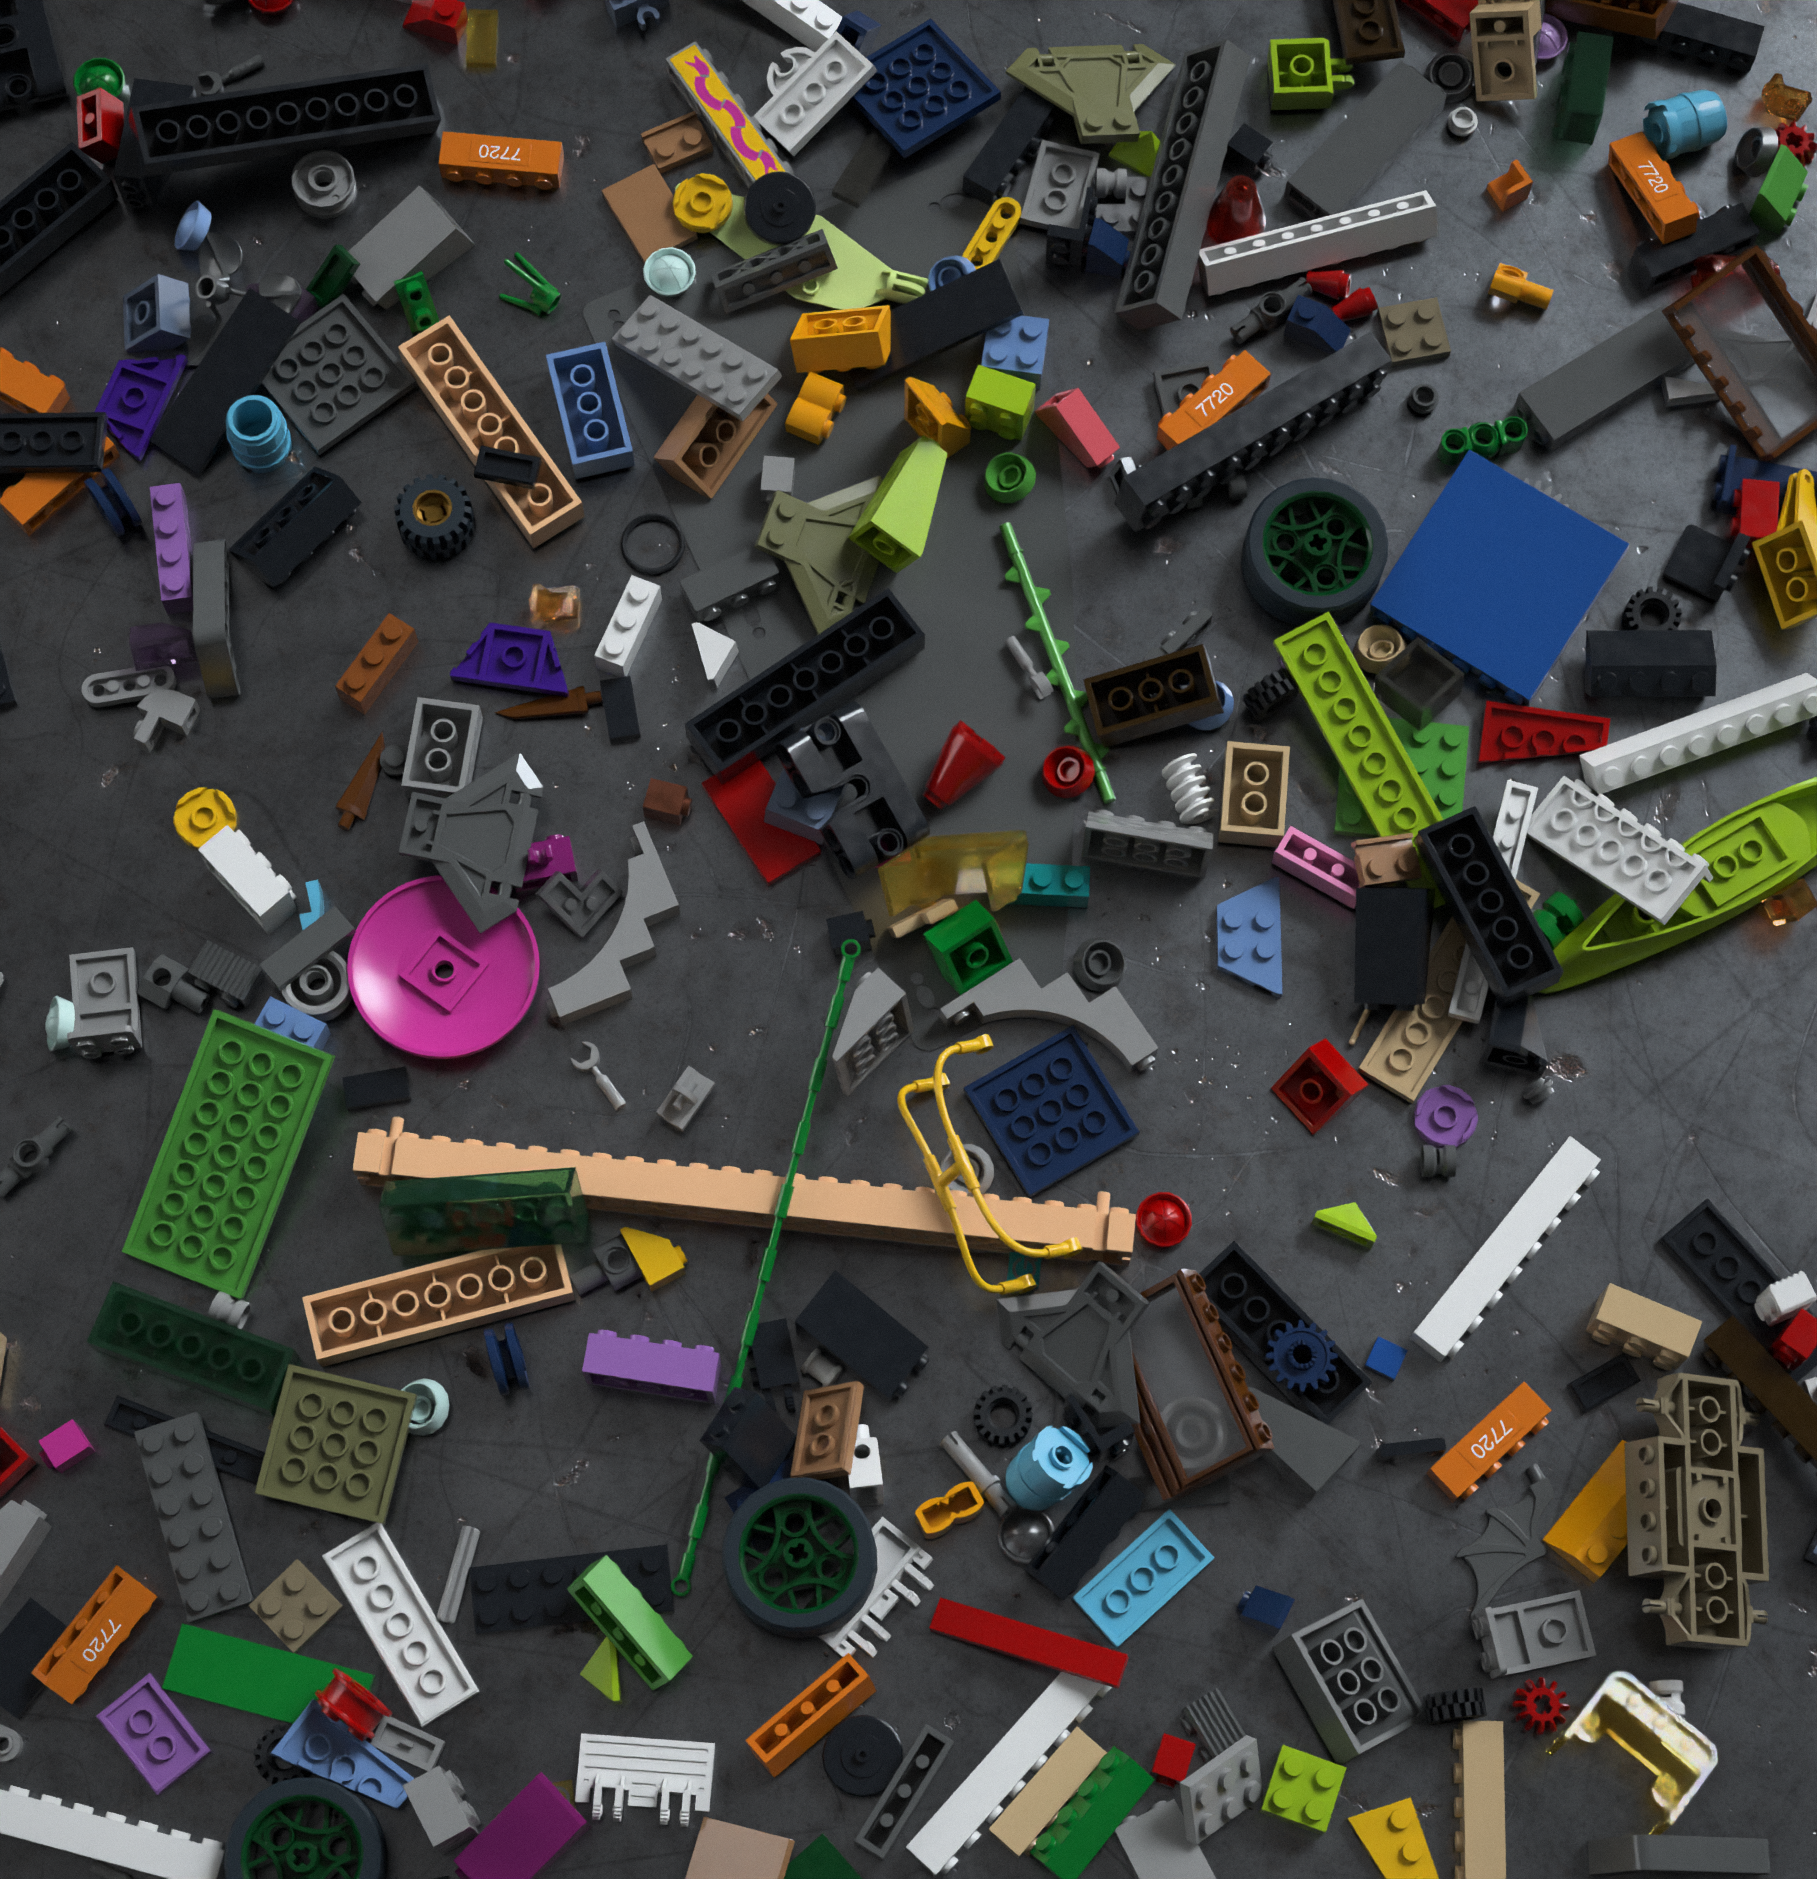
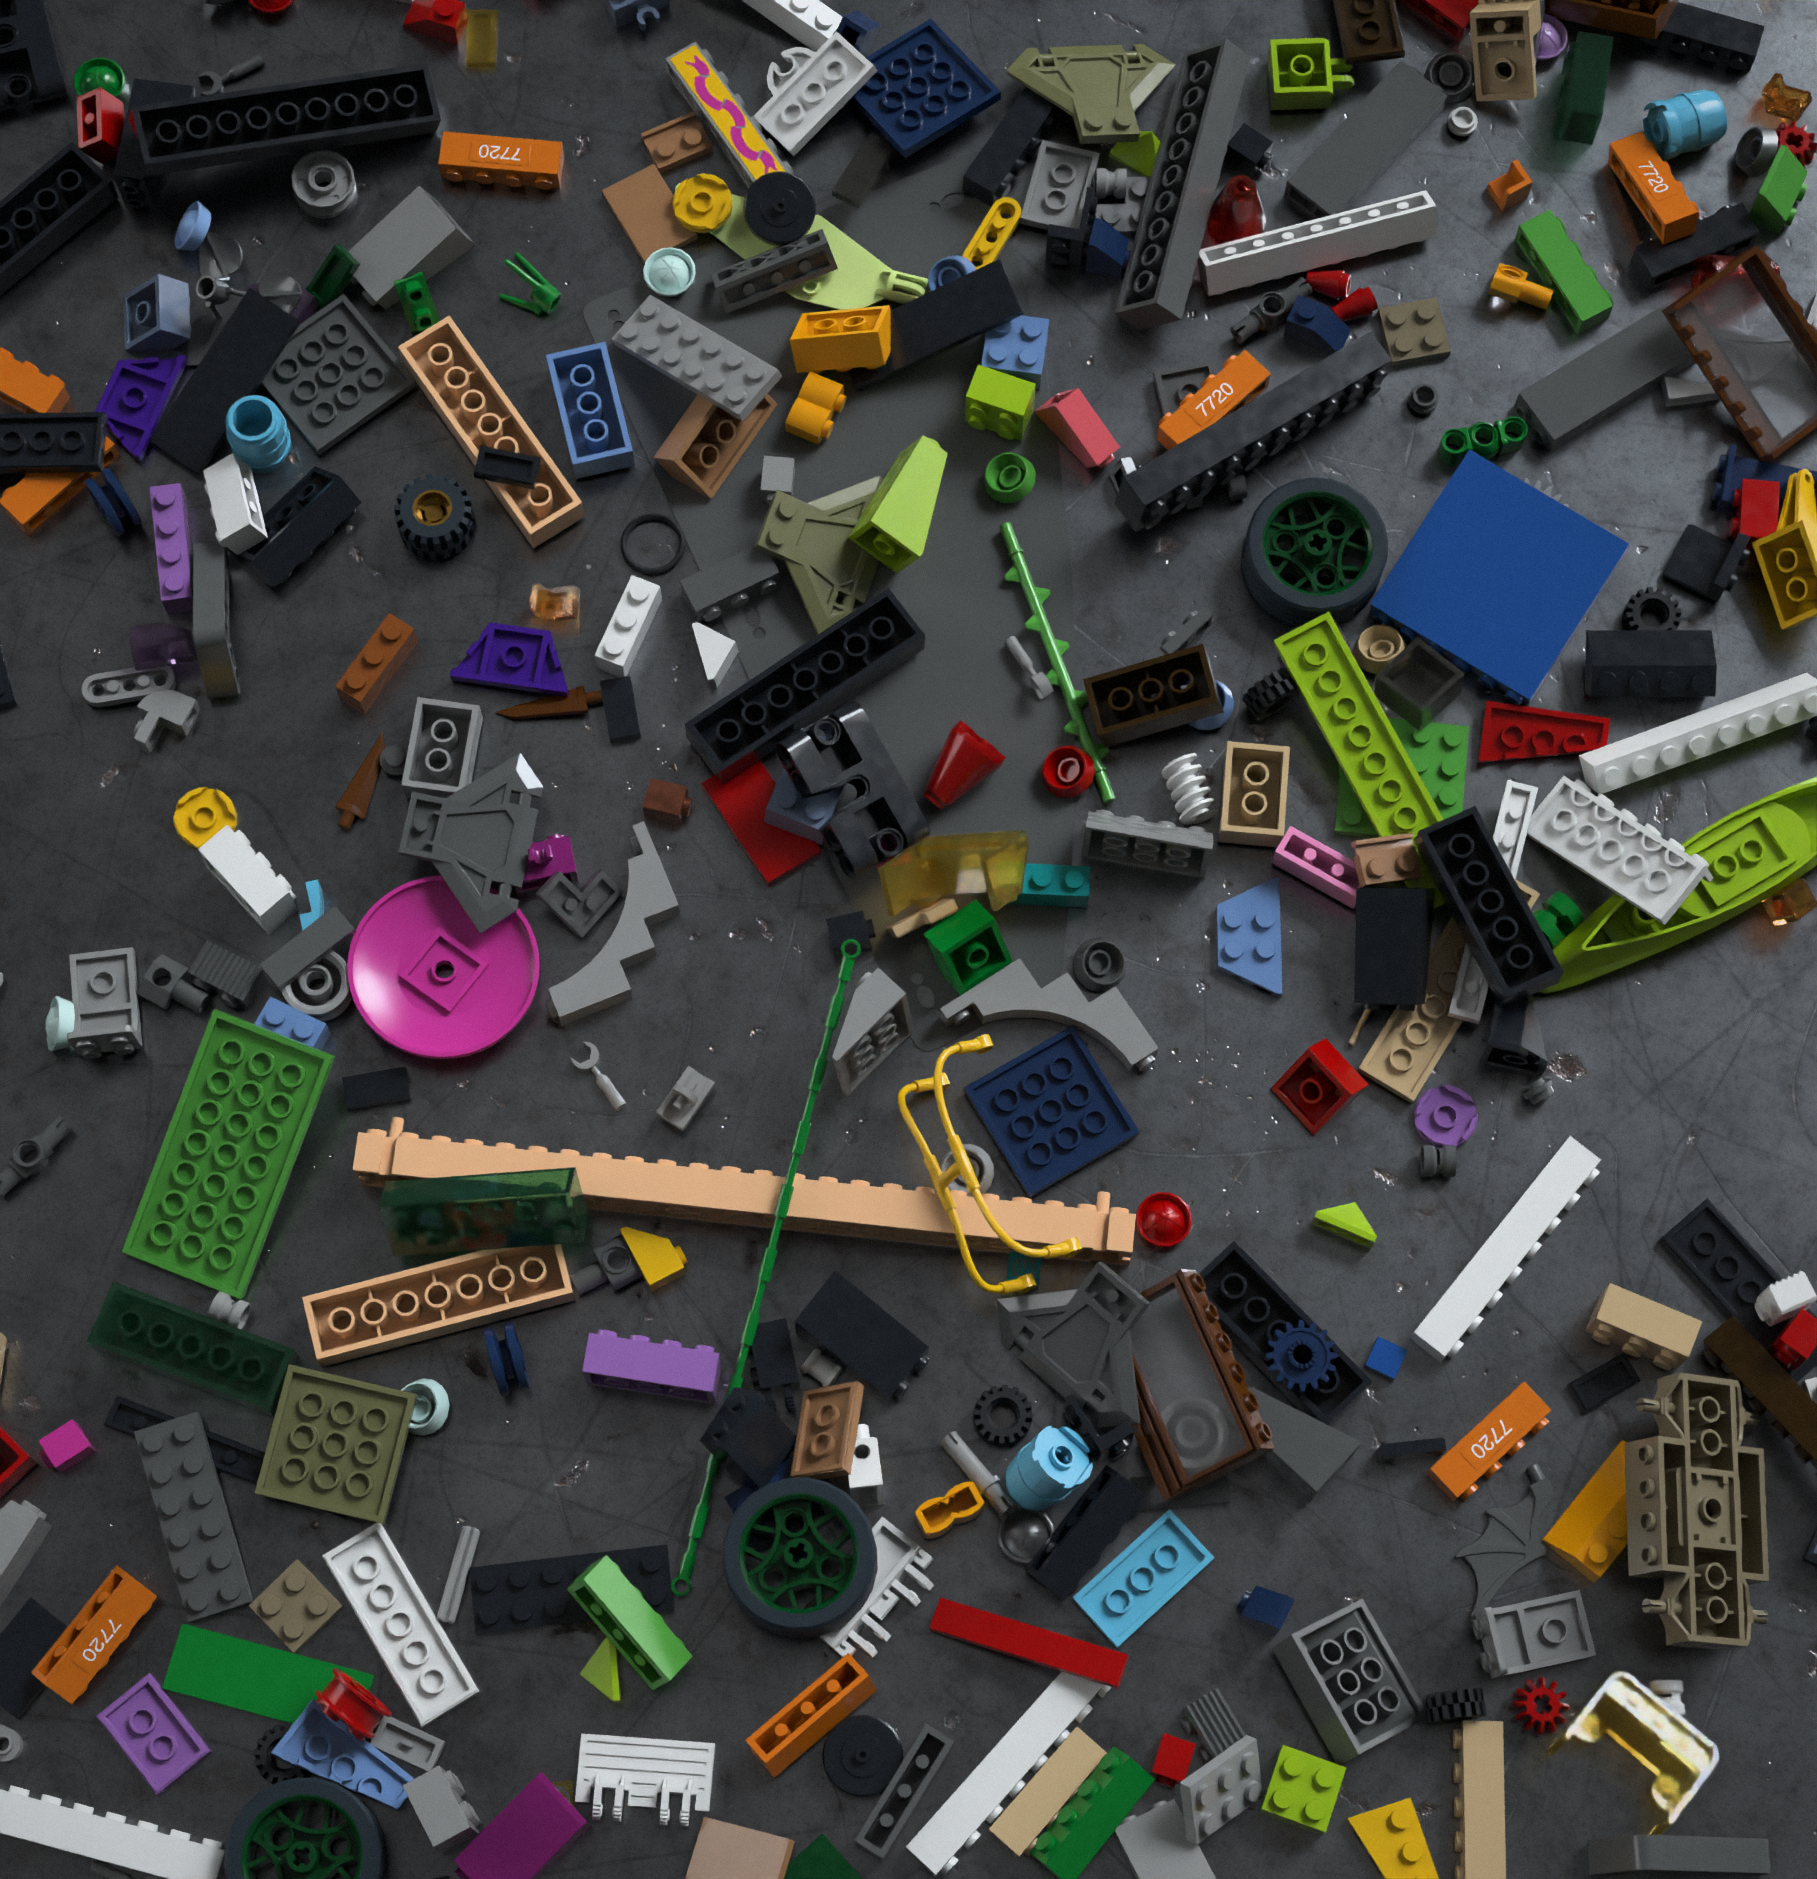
(234, 504): none -> white brick
(933, 416): light orange slope -> none
(1564, 271): none -> bright green brick

